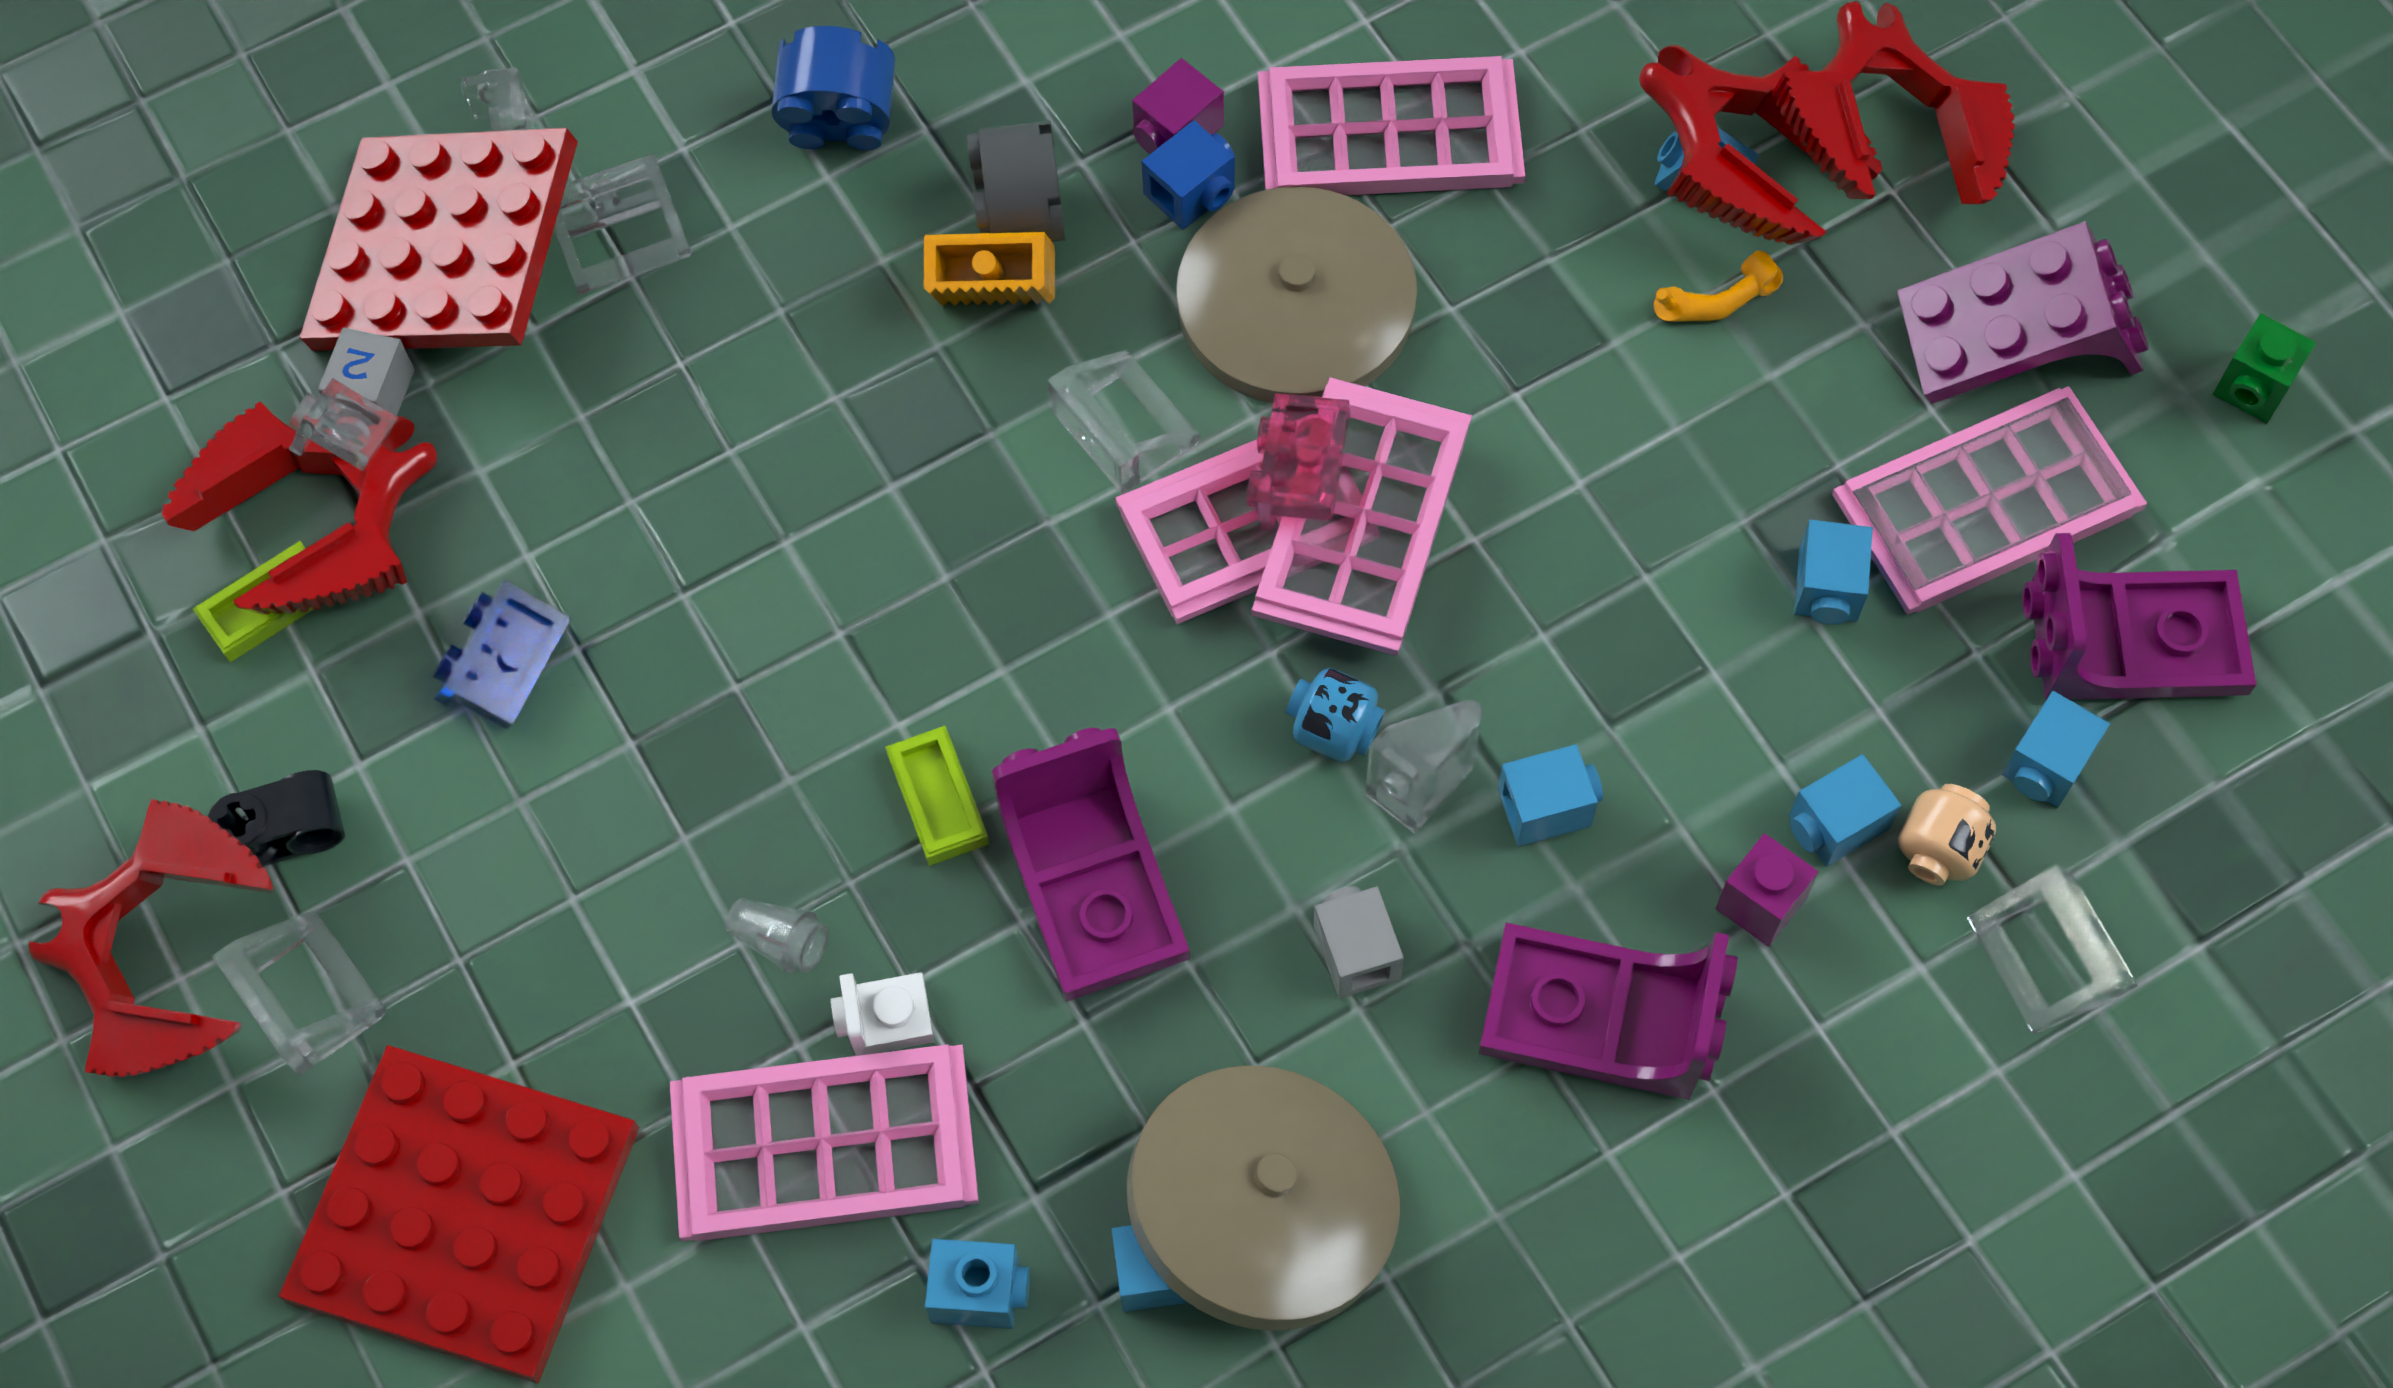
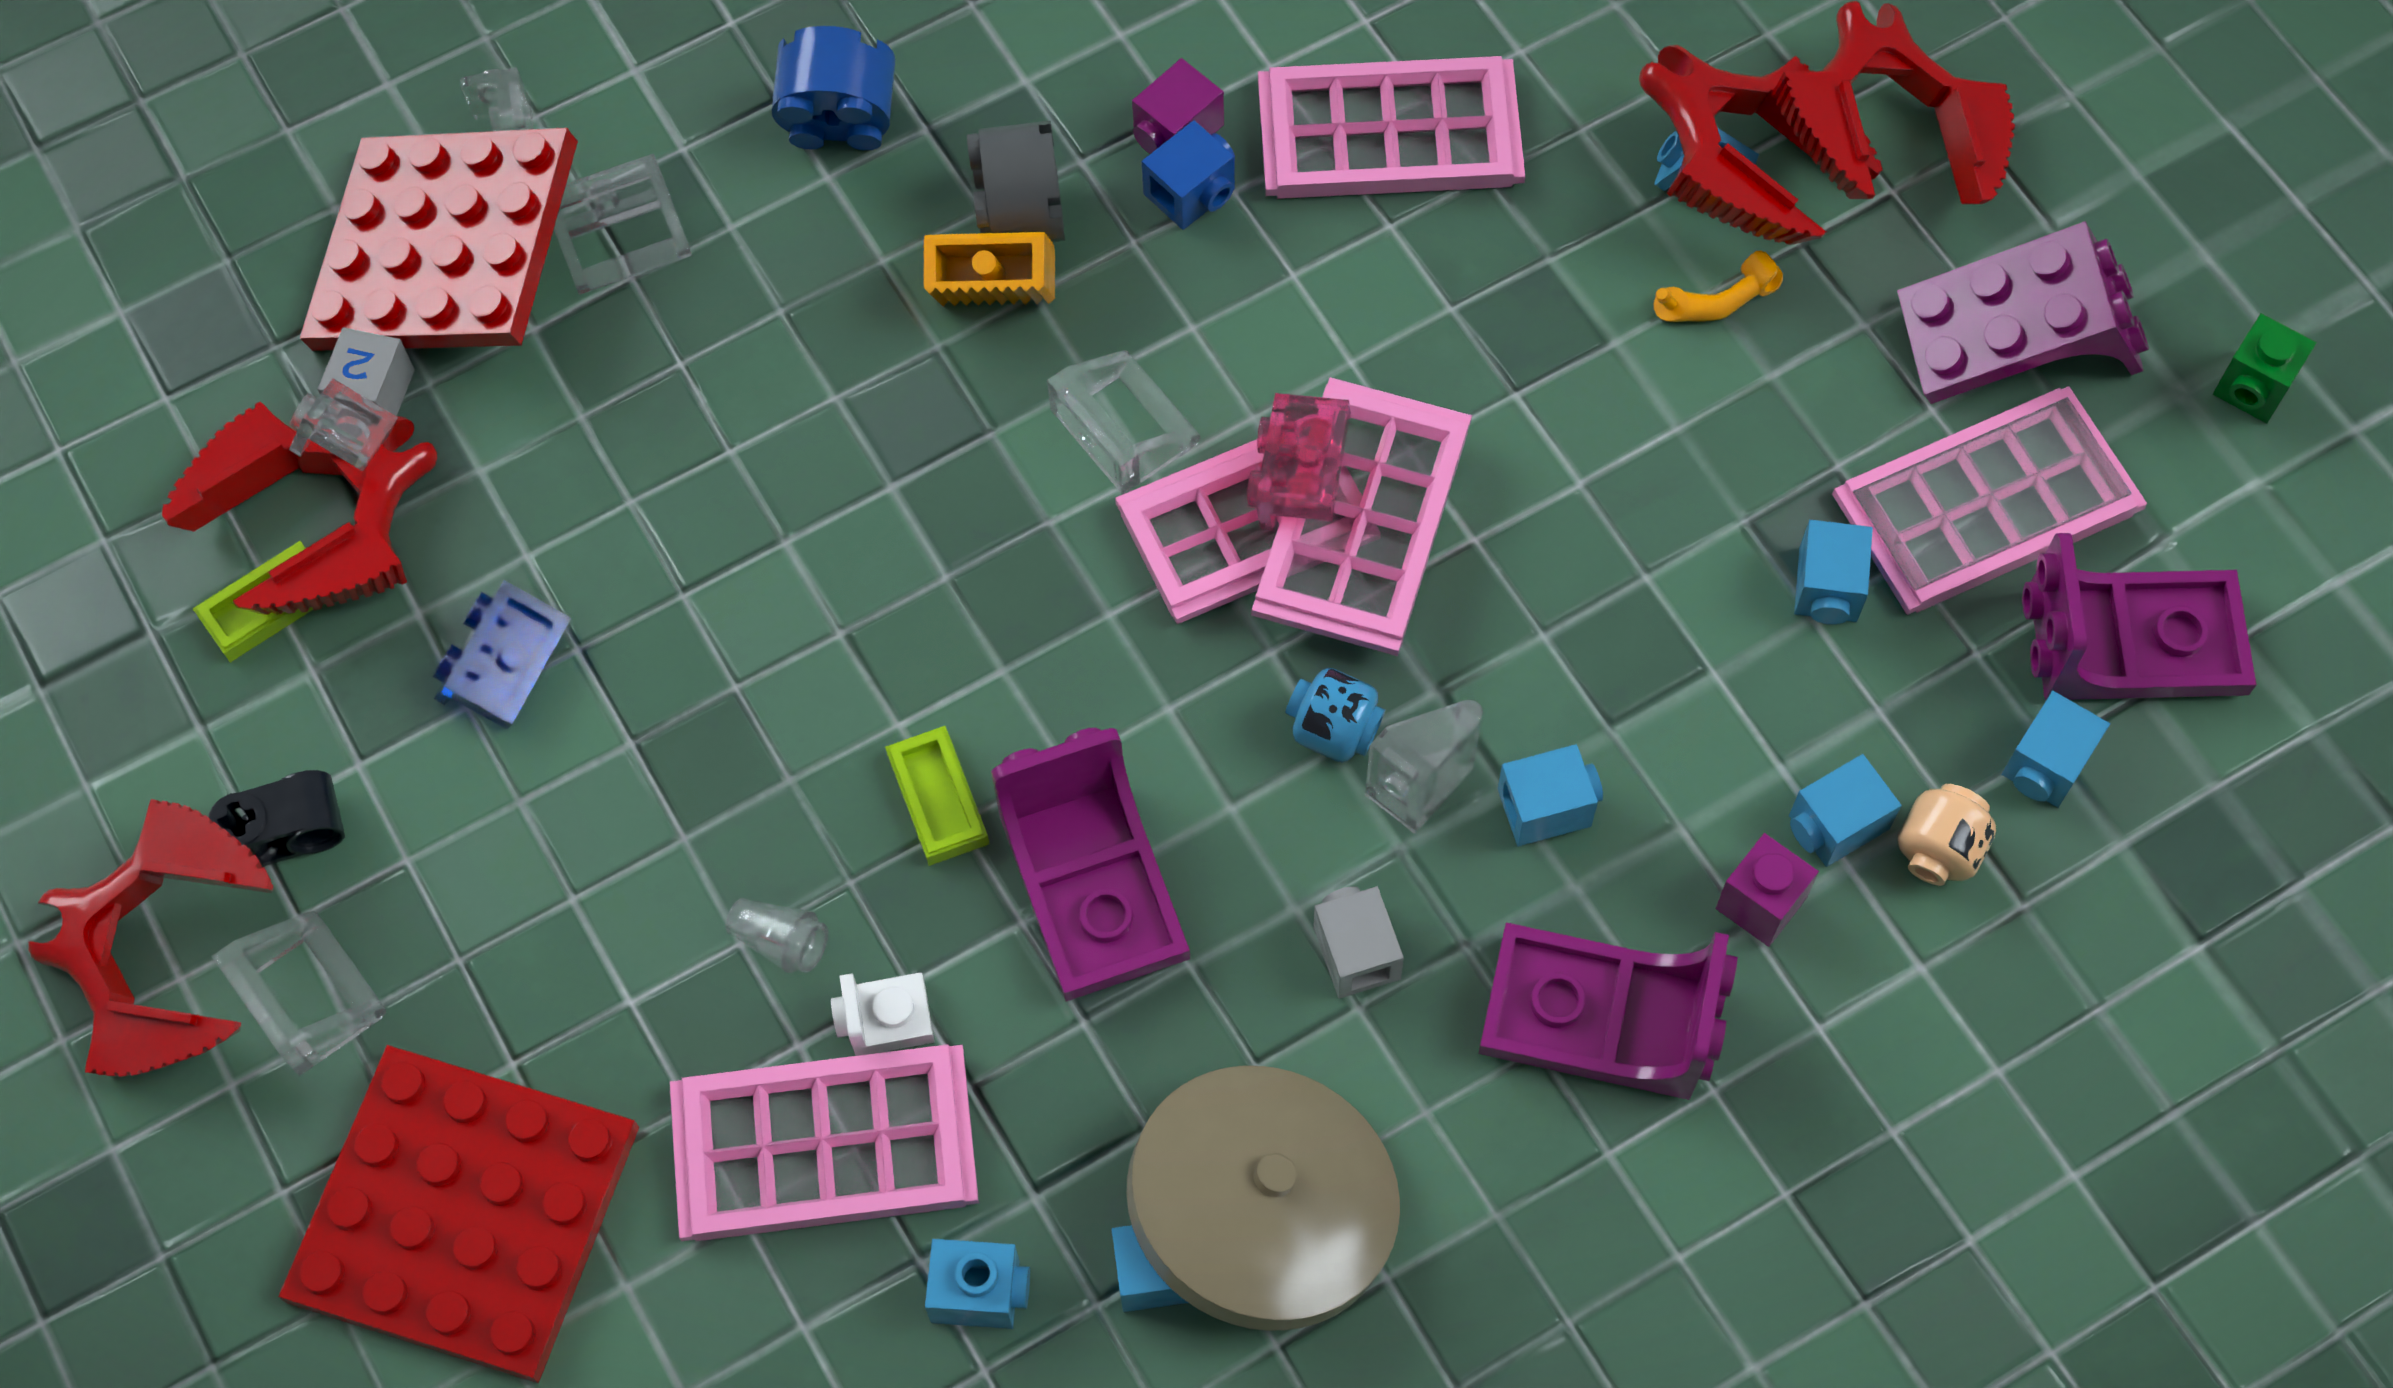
(1295, 293): dark tan dish -> none
(2082, 928): clear tile -> none

